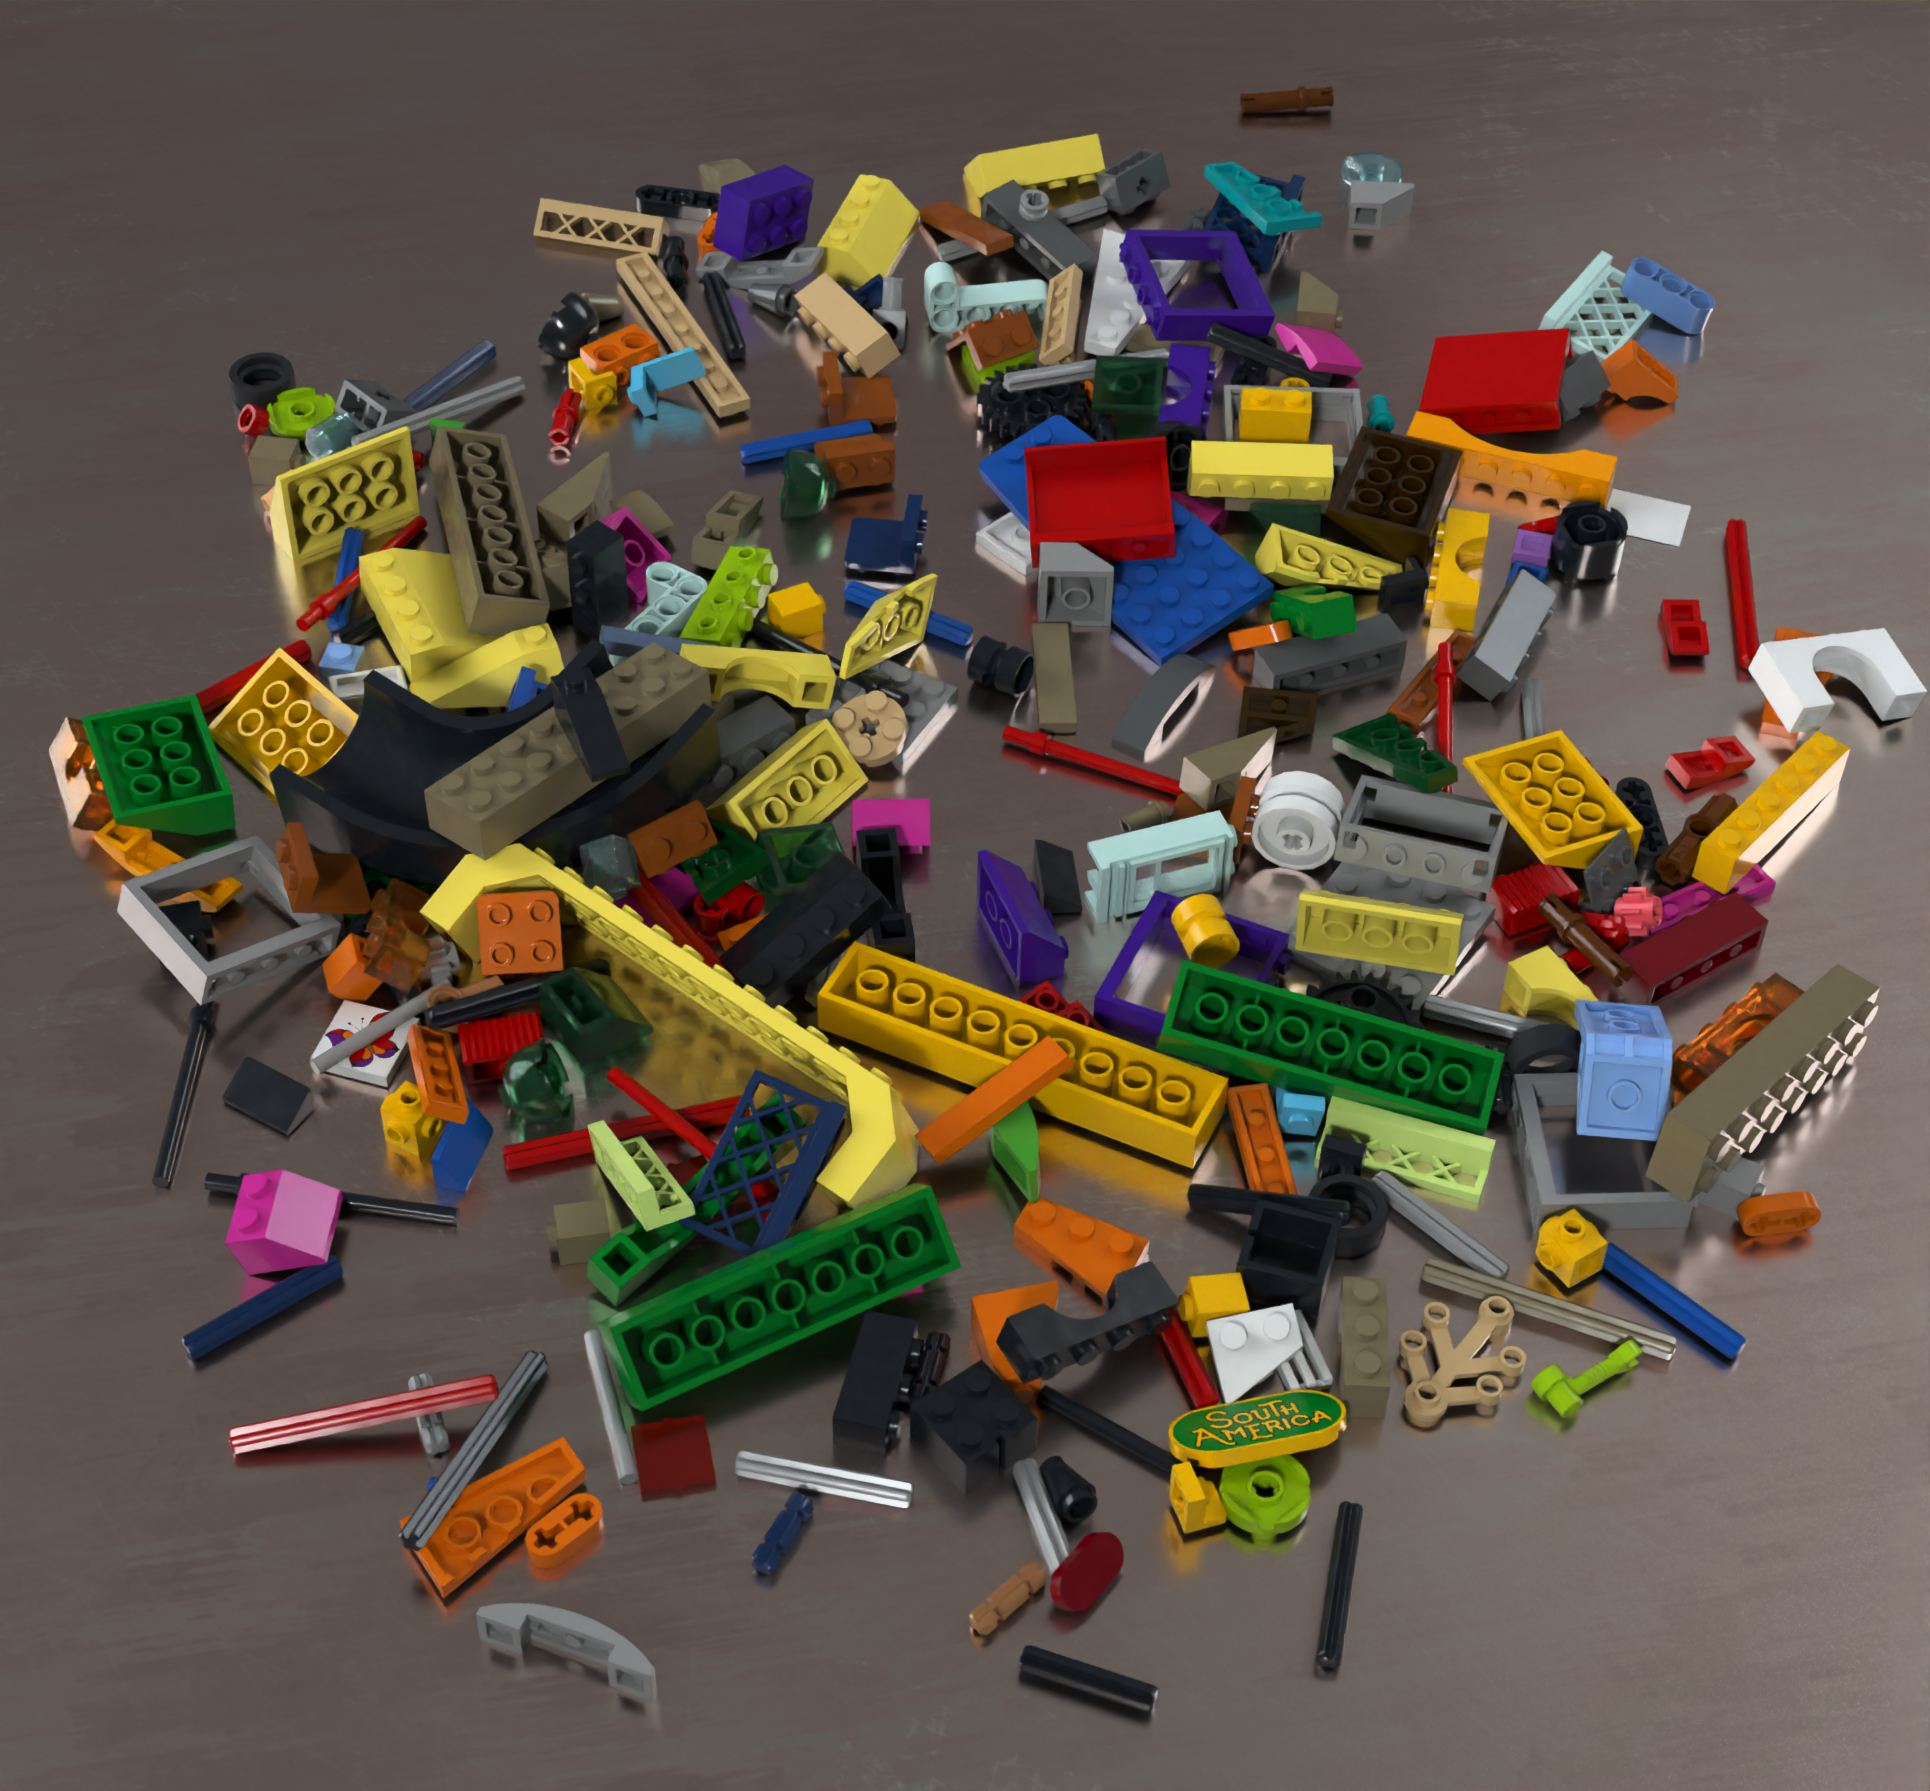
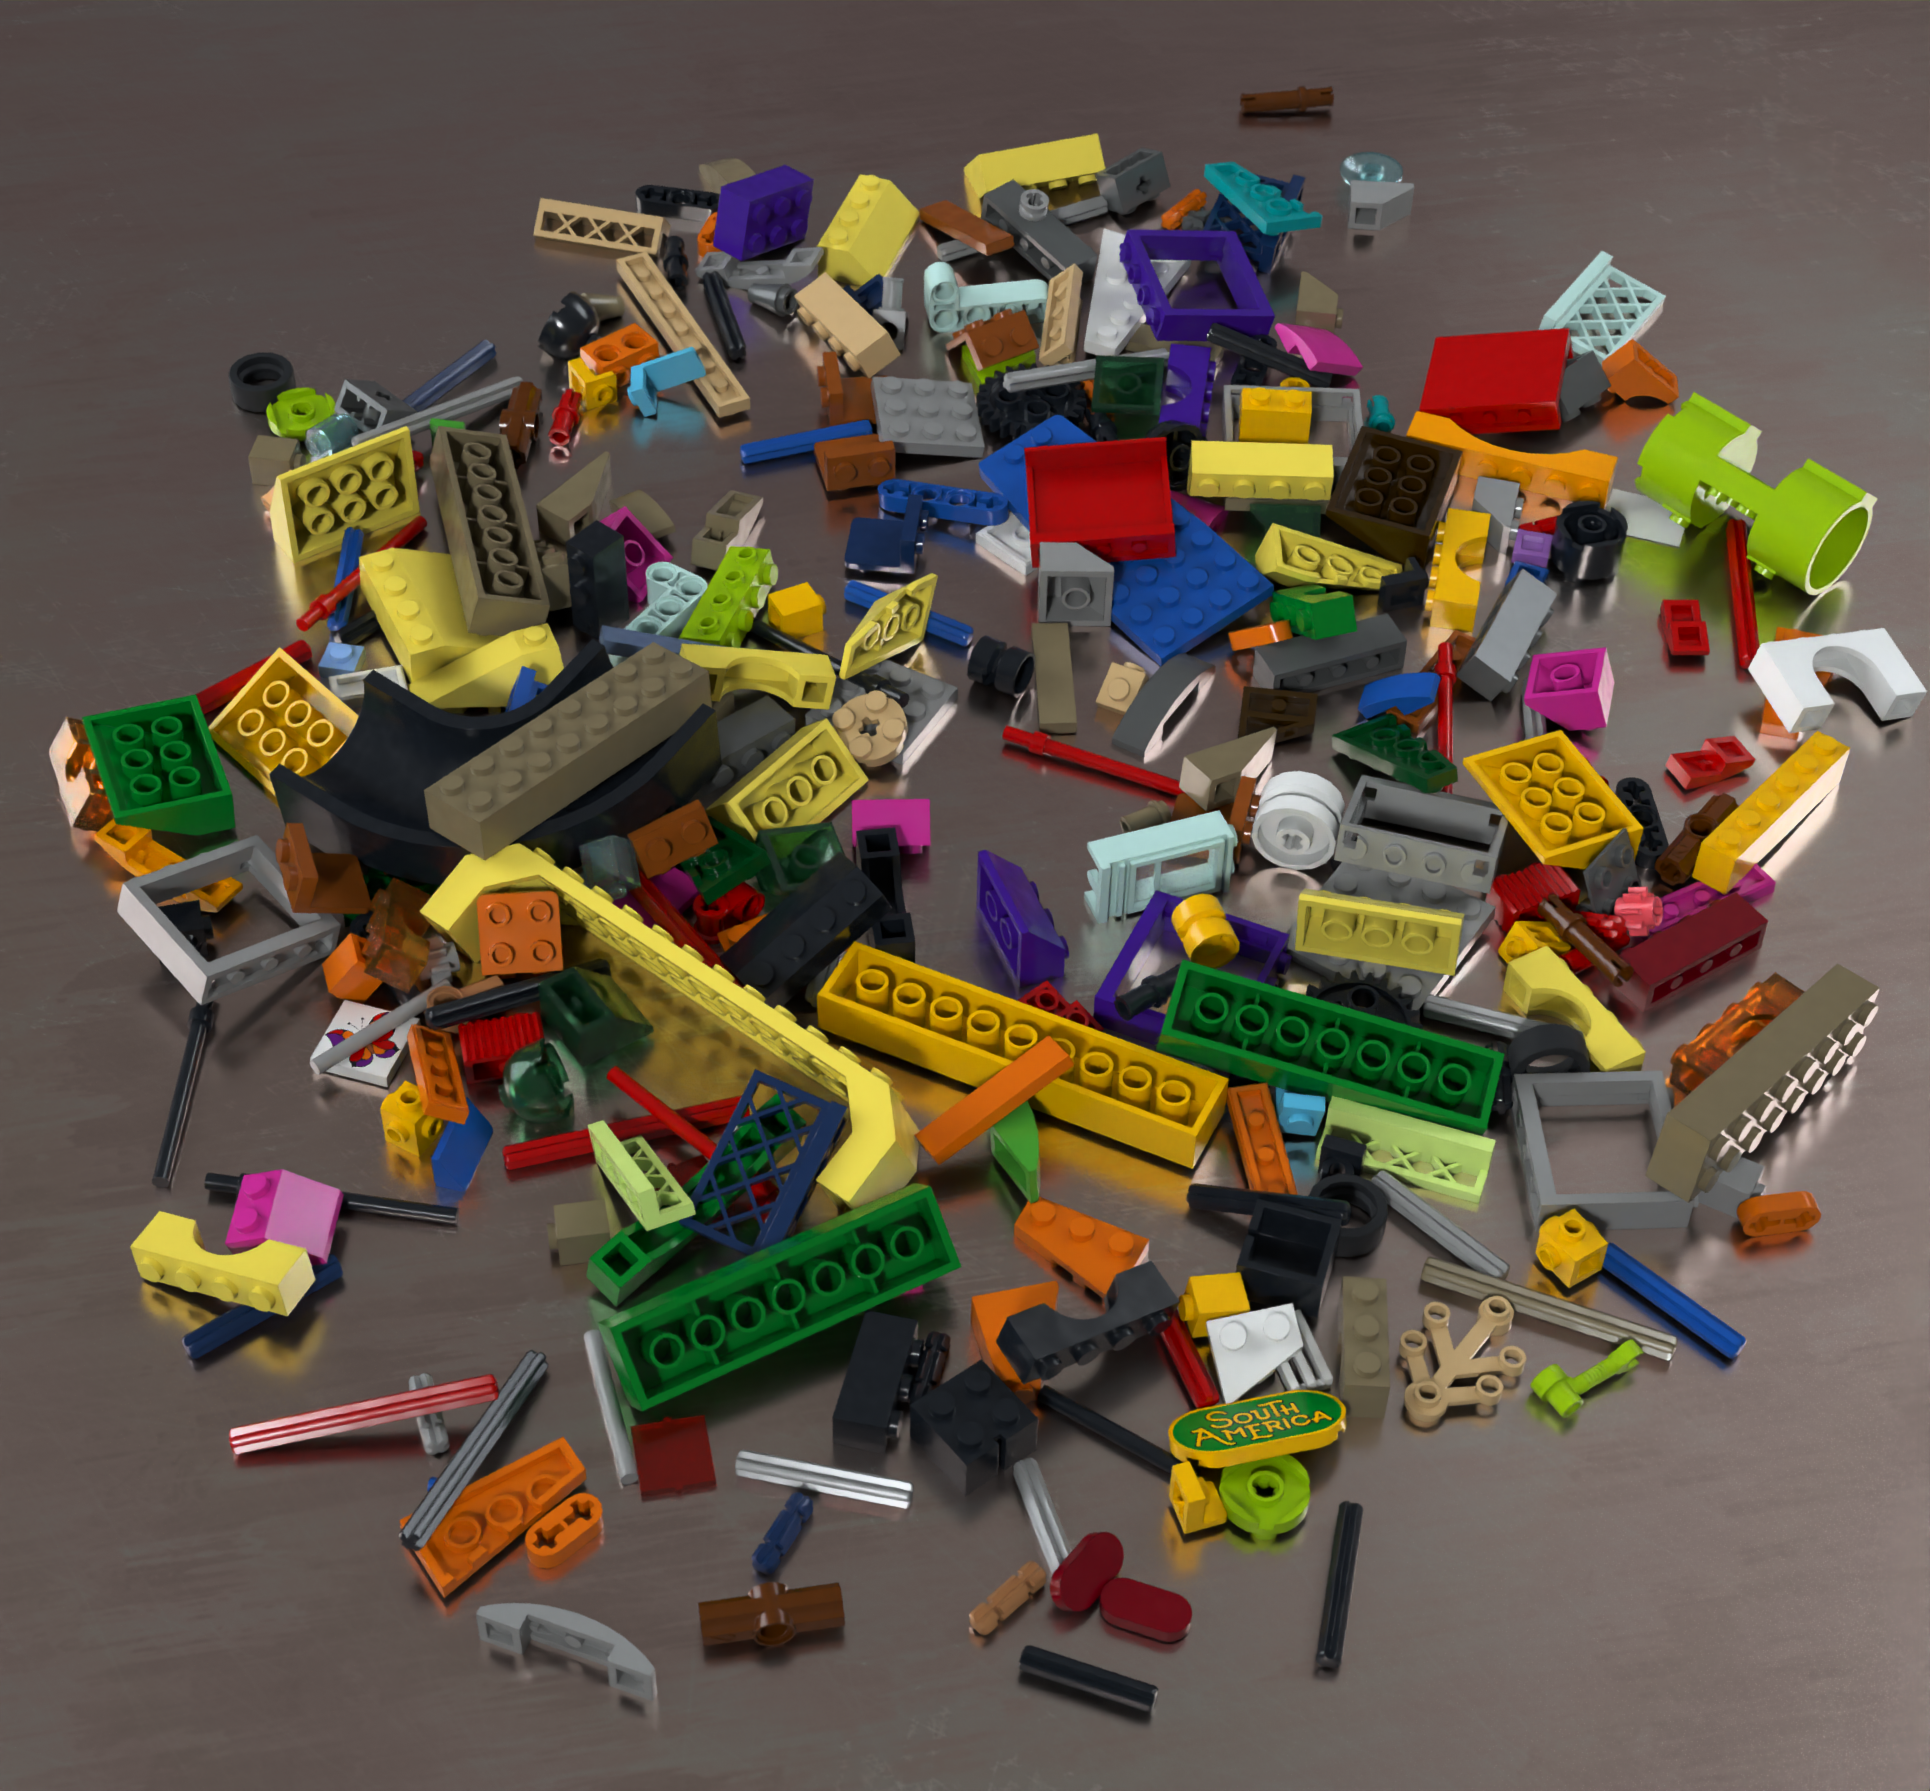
(253, 420): red axle -> none
(265, 1277): none -> light yellow arch
(269, 1096): black slope -> none
(521, 420): none -> reddish brown piece
(588, 724): black slope -> none
(771, 1614): none -> reddish brown piece
(804, 485): clear green cylinder -> none
(927, 416): none -> light grey plate
(979, 506): none -> blue beam
(1056, 878): black slope -> none
(1070, 1492): black cone -> none
(1121, 687): none -> tan bracket
(1145, 1609): none -> dark red tile
(1151, 993): none -> black pin
(1174, 216): none -> orange axle
(1404, 691): none -> blue slope
(1502, 502): none -> light grey slope
(1529, 937): none -> yellow bracket
(1572, 688): none -> dark pink slope
(1622, 1070): light blue bracket -> none
(1667, 295): medium blue beam -> none
(1801, 528): none -> lime cylinder

